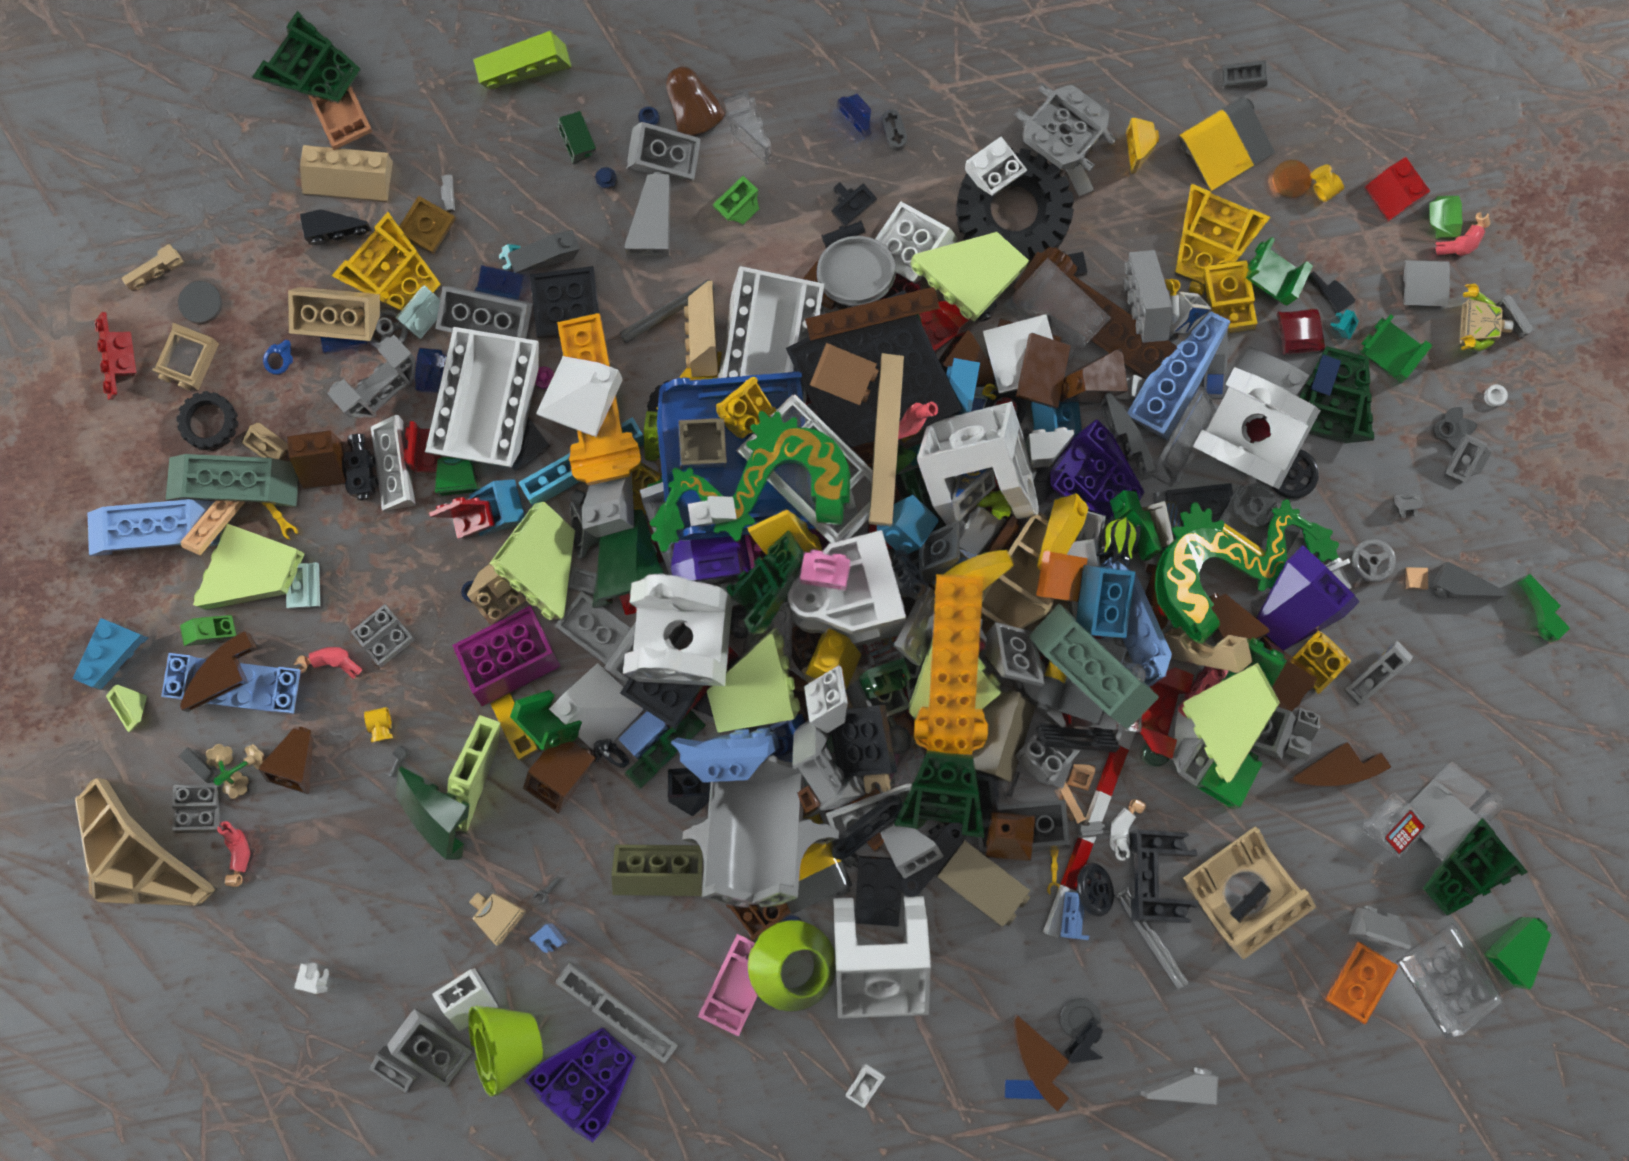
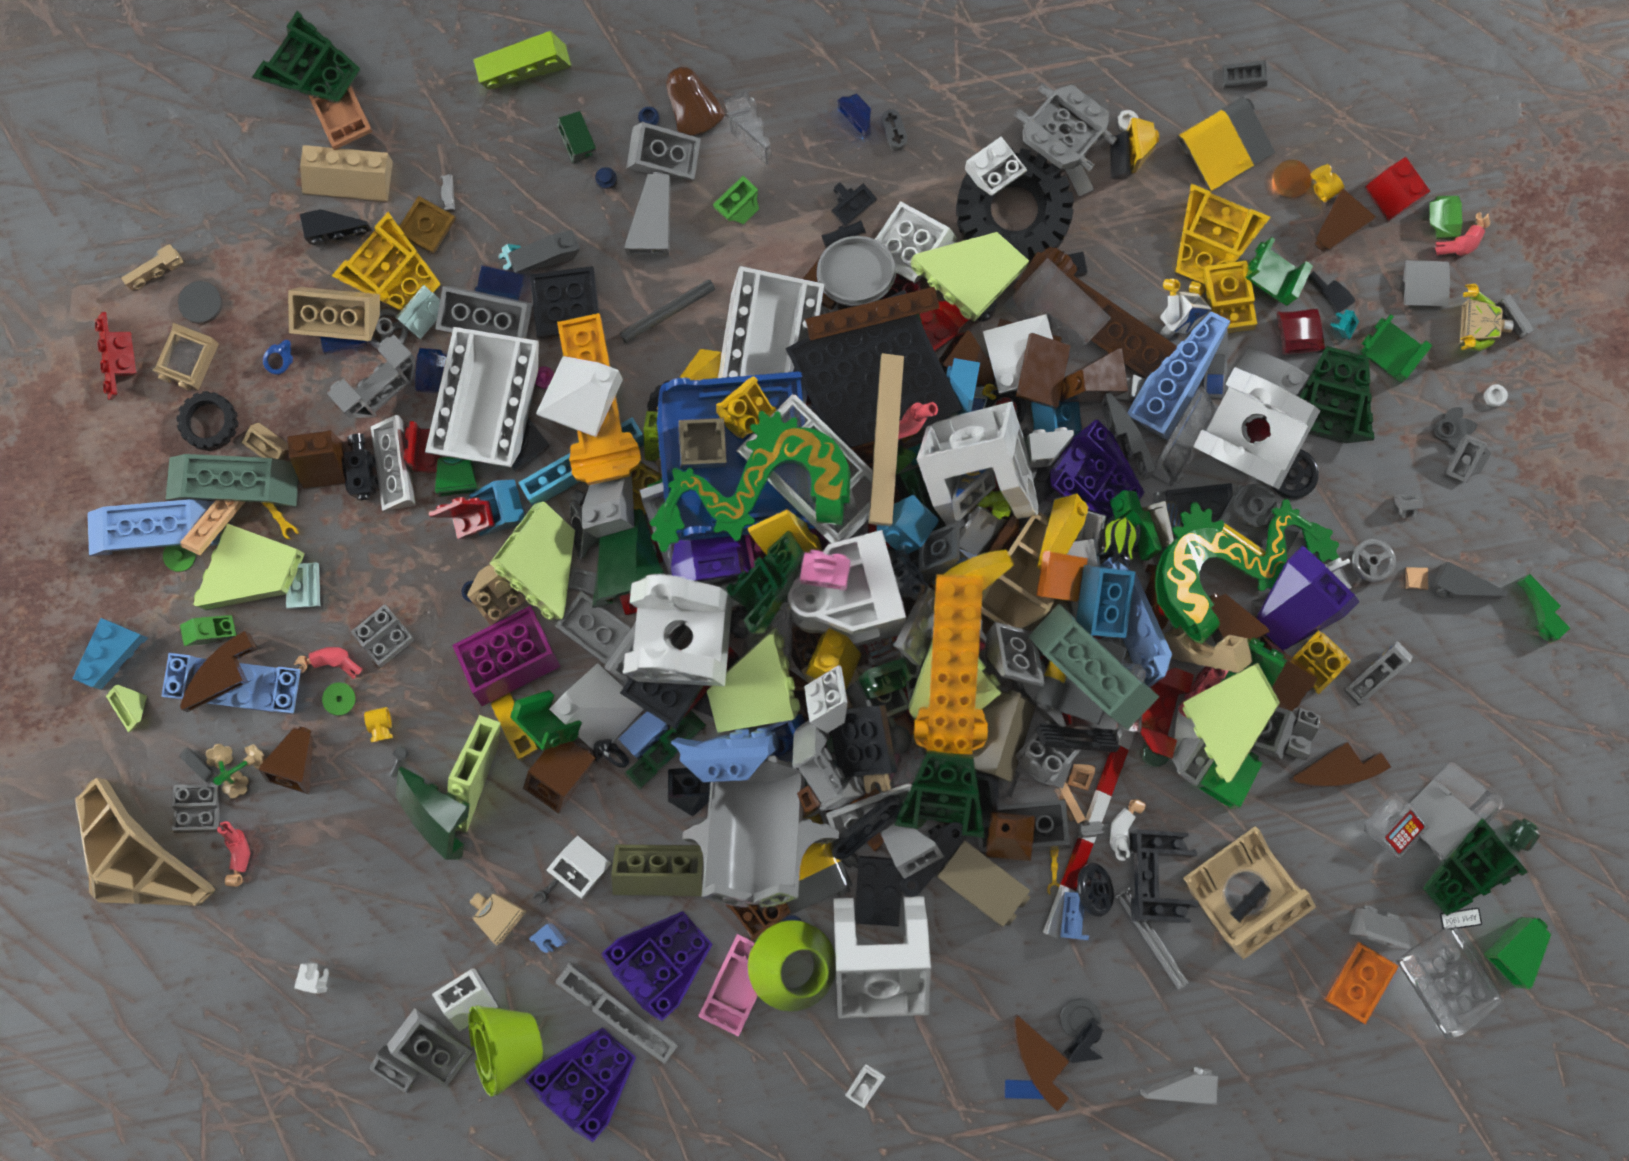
(178, 558): none -> bright green piece
(338, 698): none -> bright green piece
(579, 867): none -> white slope
(659, 962): none -> dark purple wedge
(701, 332): tan slope -> none
(713, 511): white slope -> none
(844, 374): medium nougat slope -> none
(1120, 156): none -> black slope
(1124, 119): none -> white tile
(1148, 296): light grey brick -> none
(1326, 375): dark blue sticker -> none
(1343, 221): none -> reddish brown slope
(1462, 918): none -> white sticker
(1522, 835): none -> clear green head

